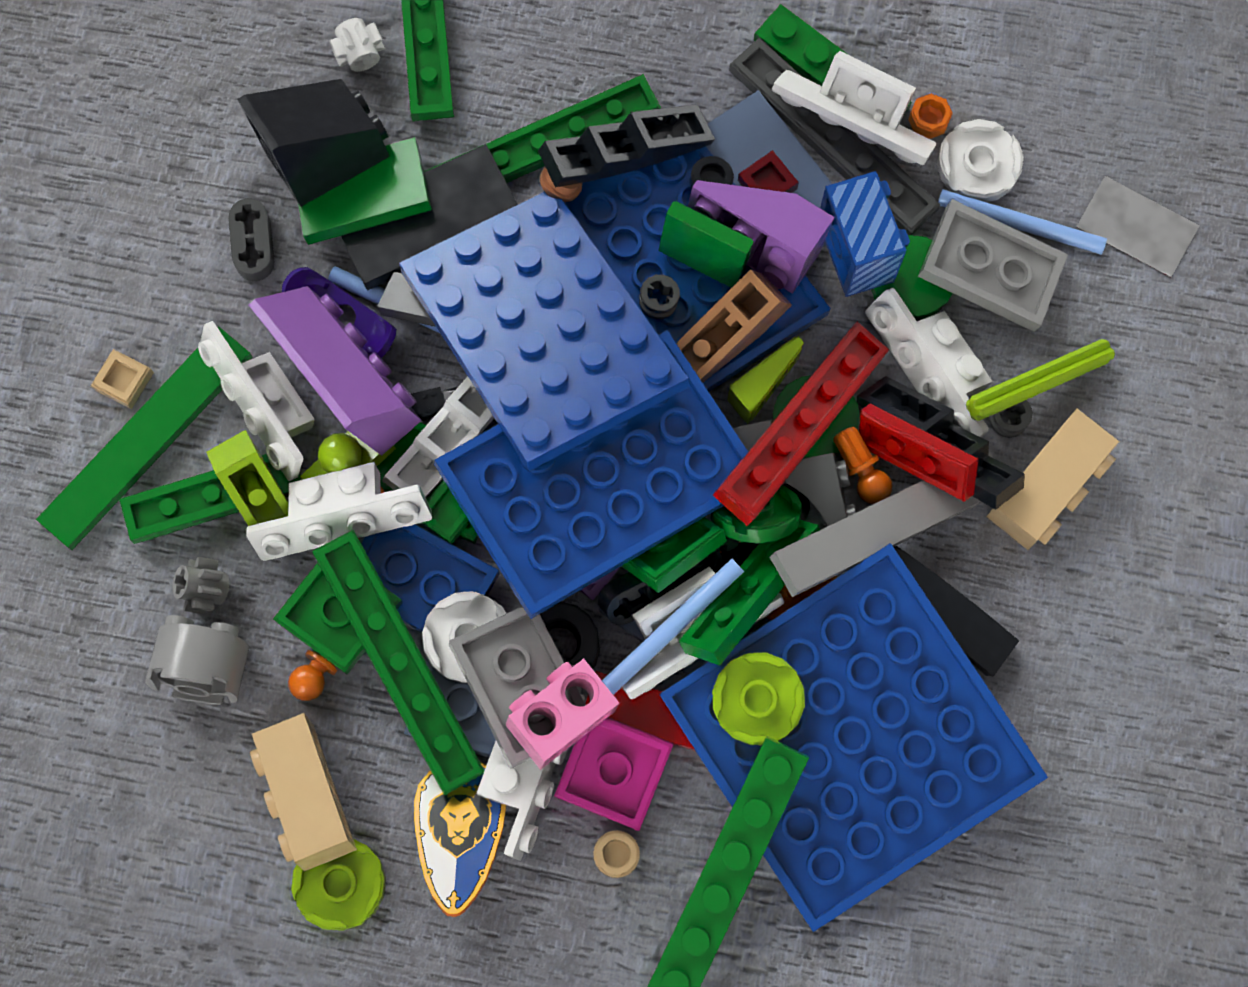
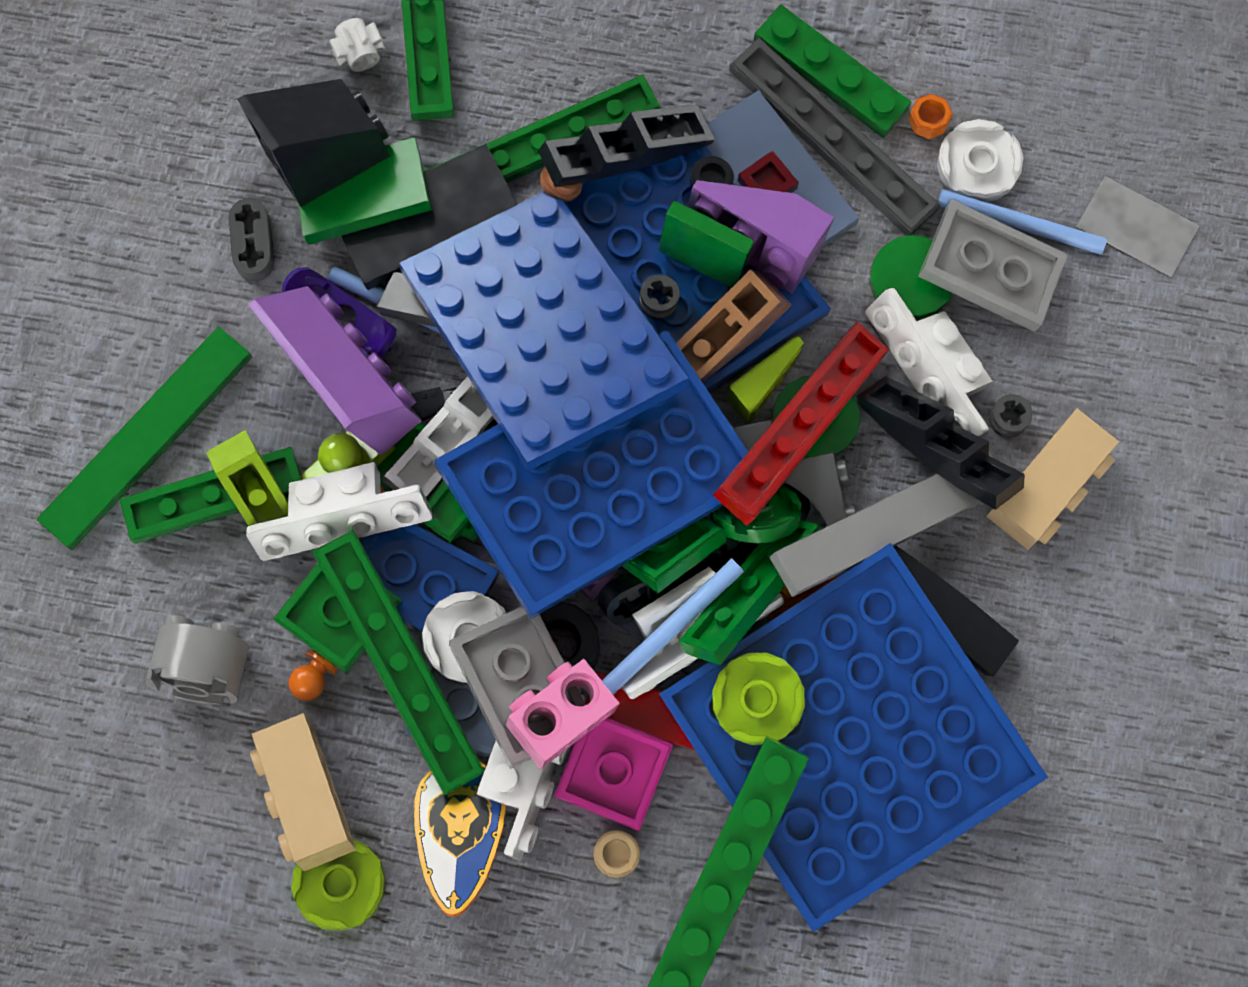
(122, 379): tan tile -> none
(200, 585): light grey gear -> none
(264, 396): white bracket -> none
(862, 102): white bracket -> none
(864, 234): blue container -> none
(872, 483): orange axle -> none
(918, 452): red tile -> none
(1039, 379): lime axle -> none

